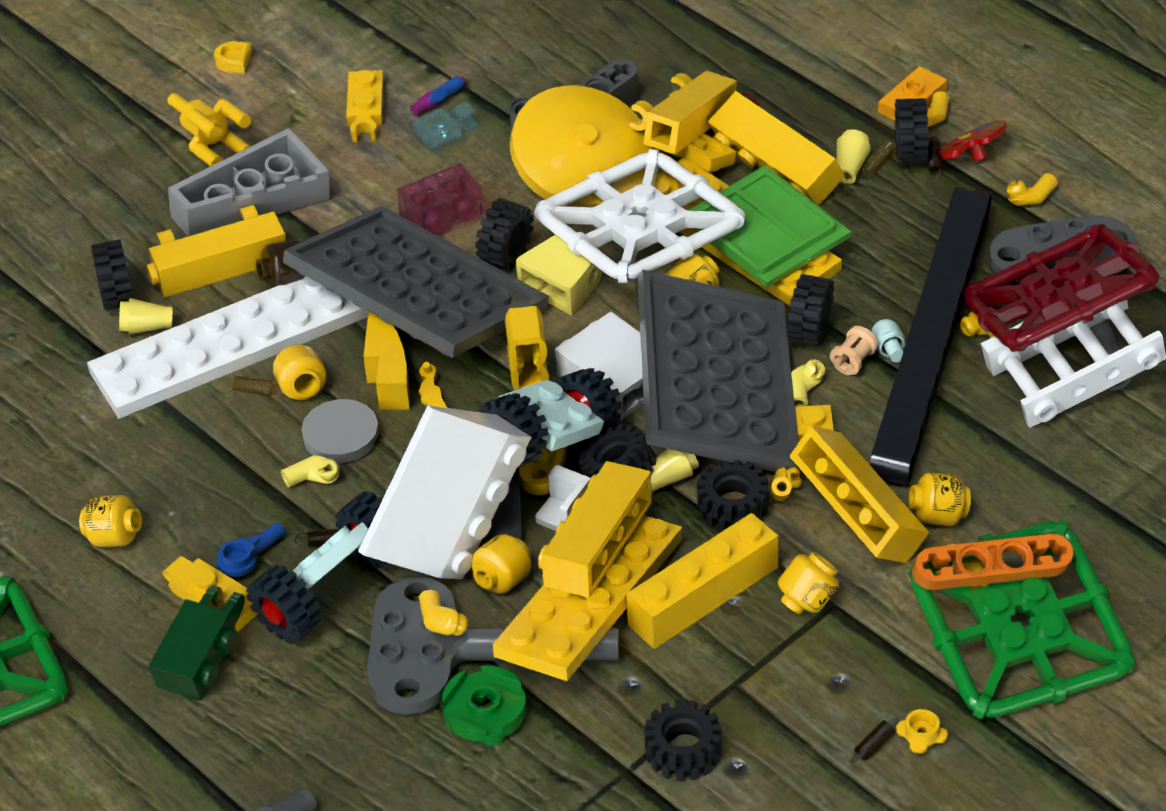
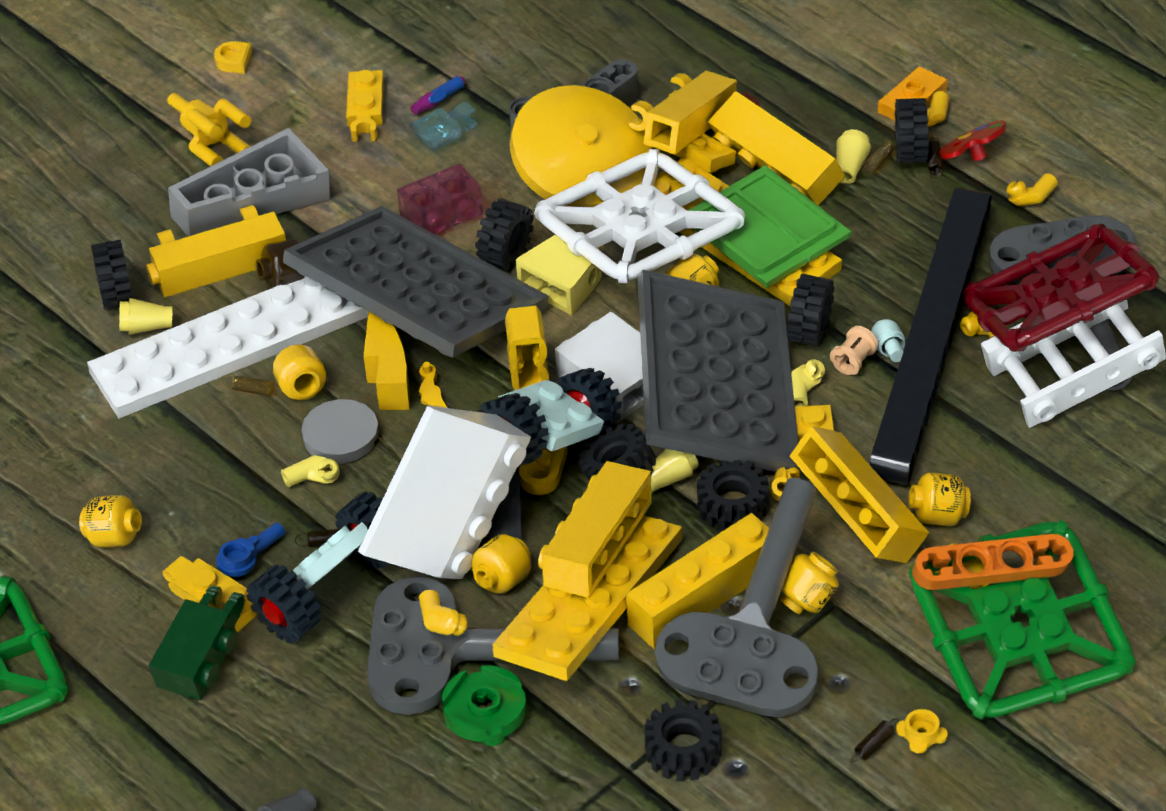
(564, 489): white panel -> none
(740, 656): none -> dark grey piece

